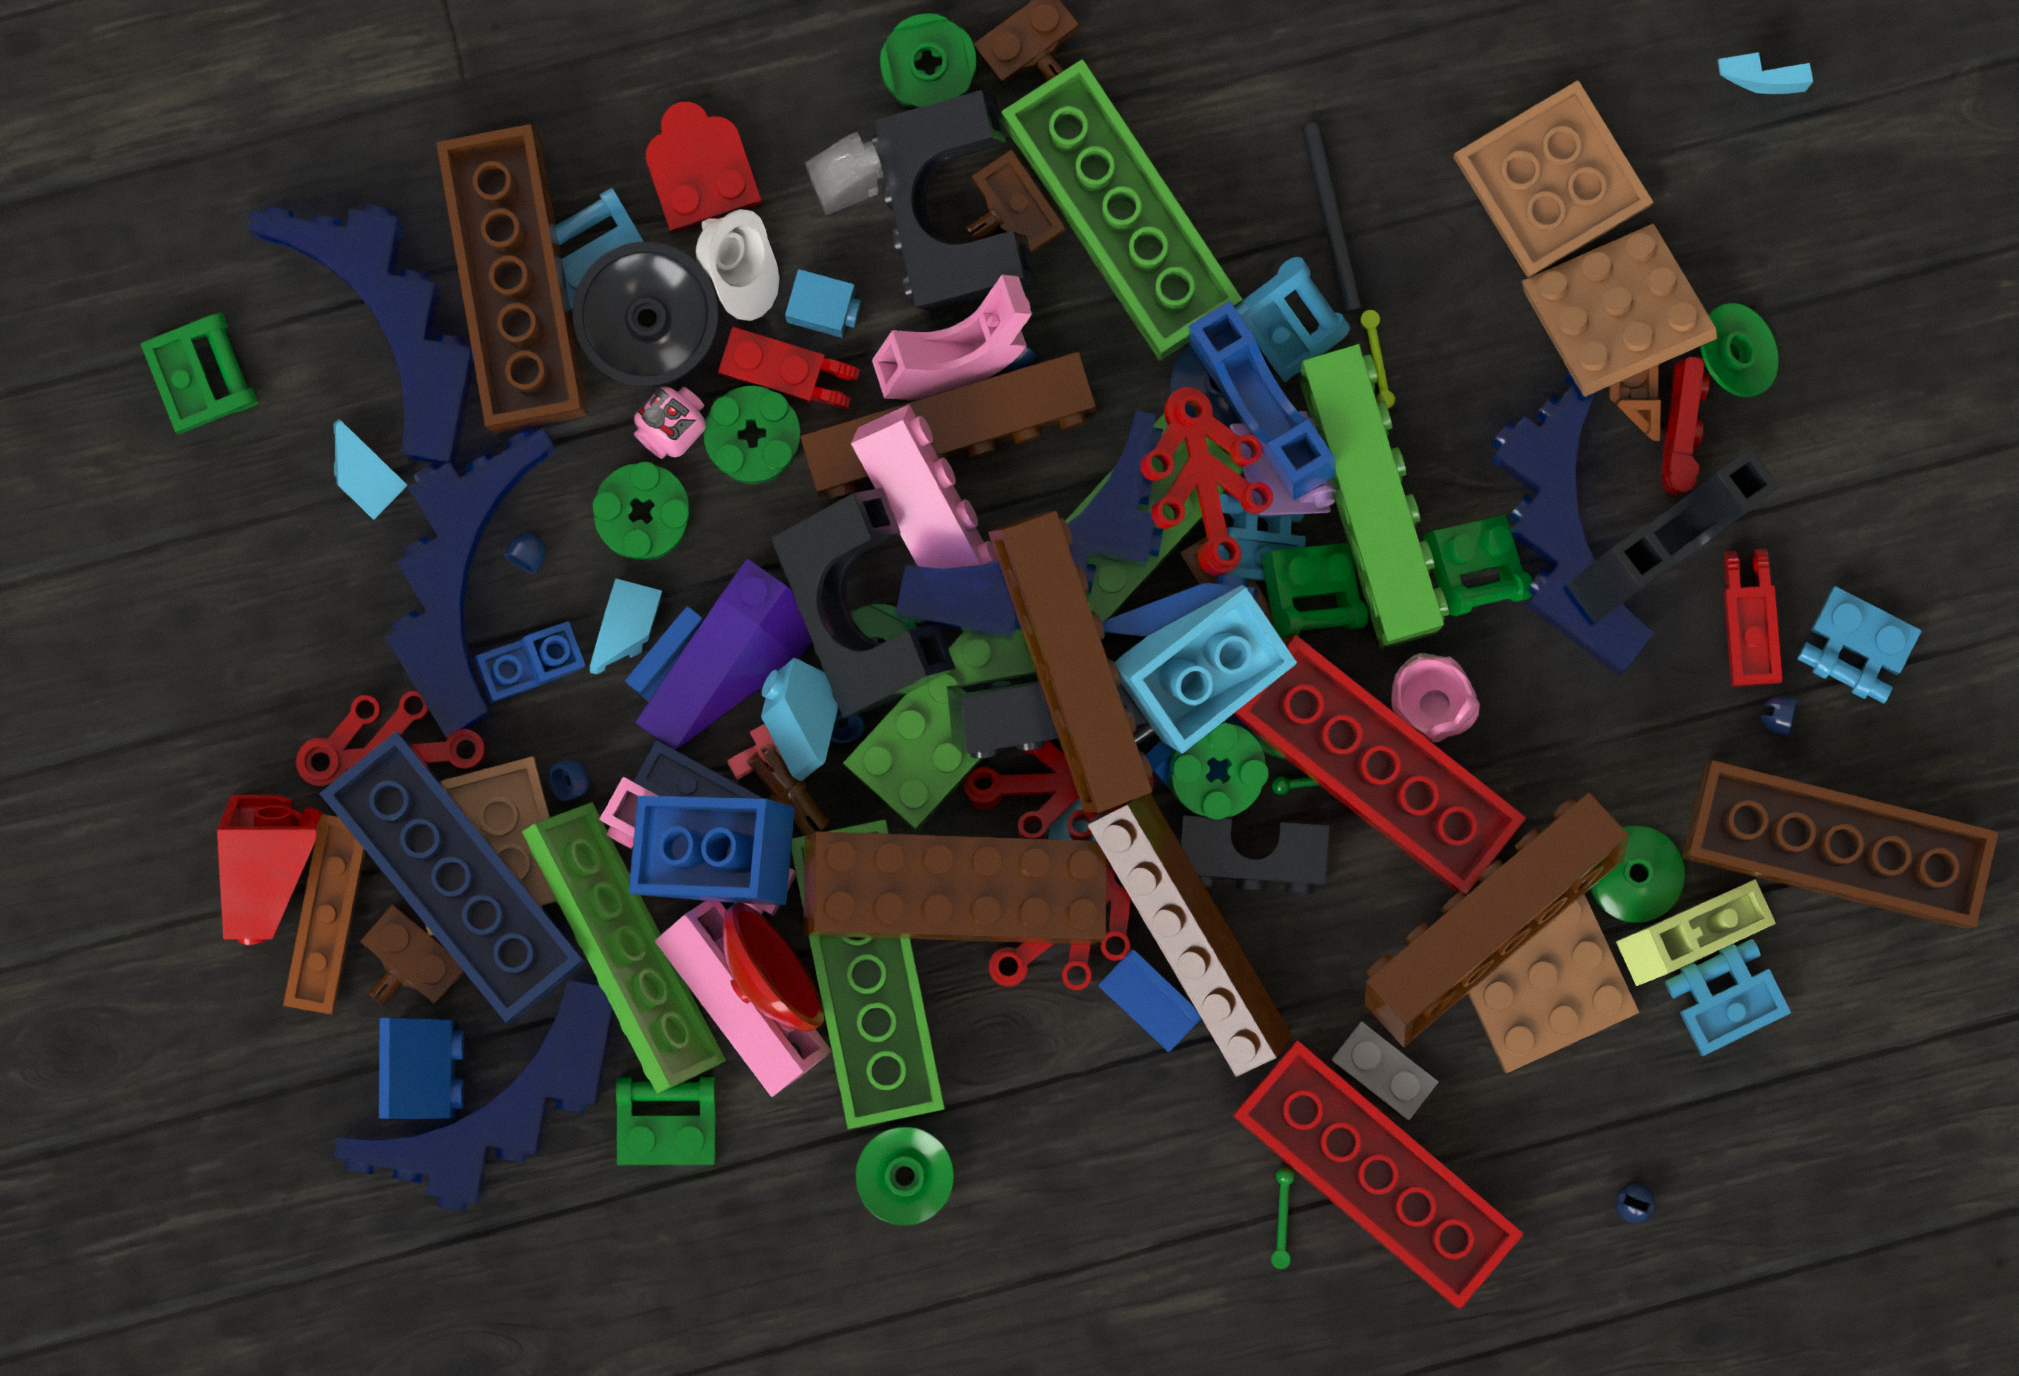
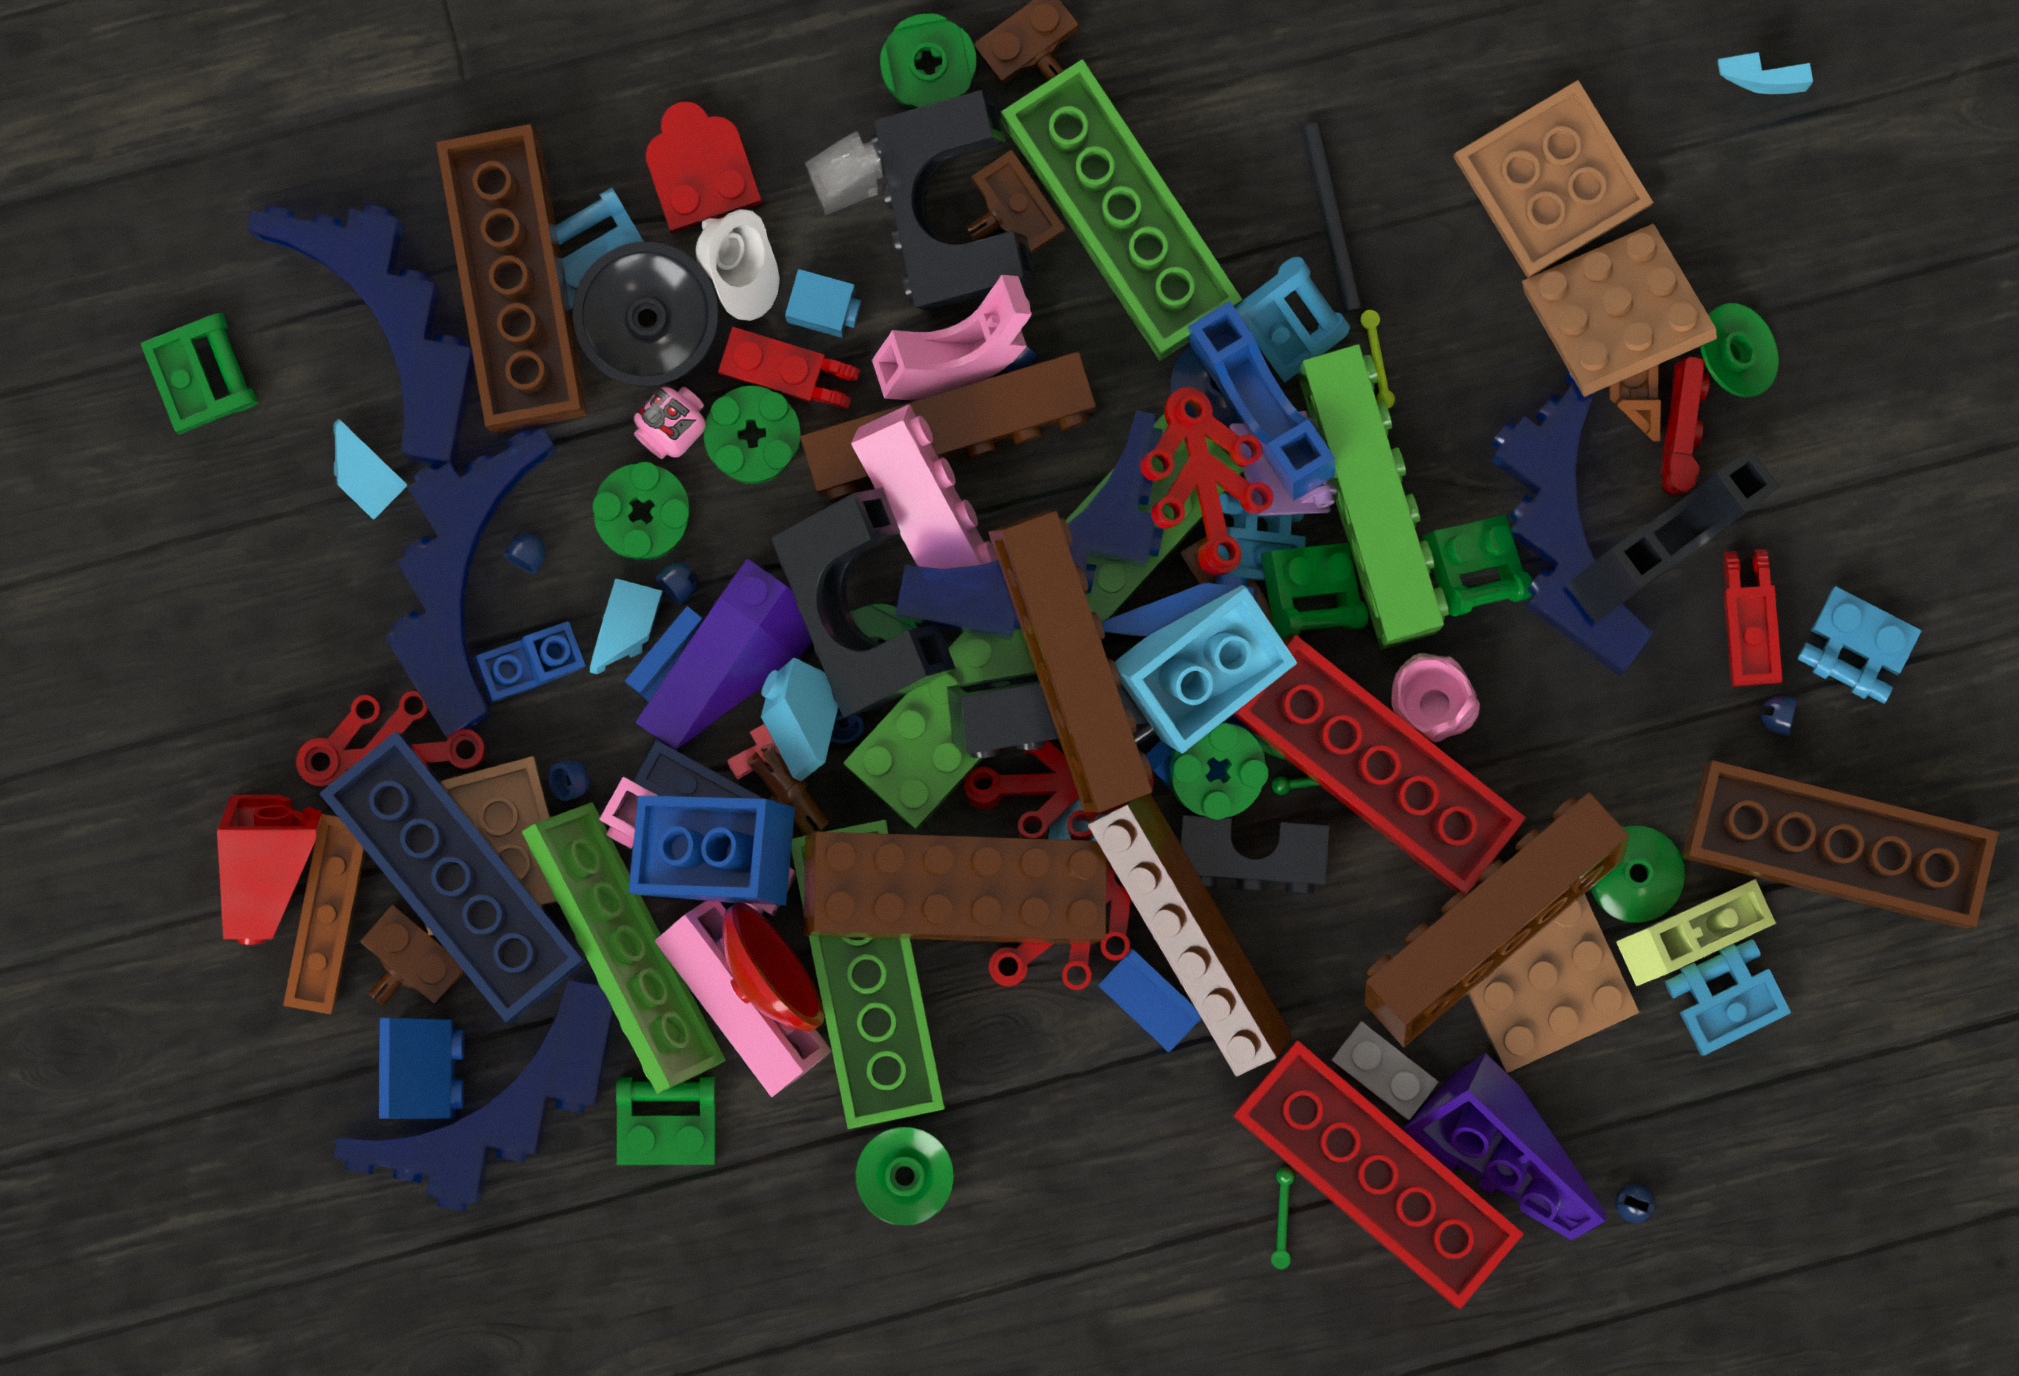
(678, 582): none -> dark blue hinge
(1497, 1135): none -> dark purple wedge

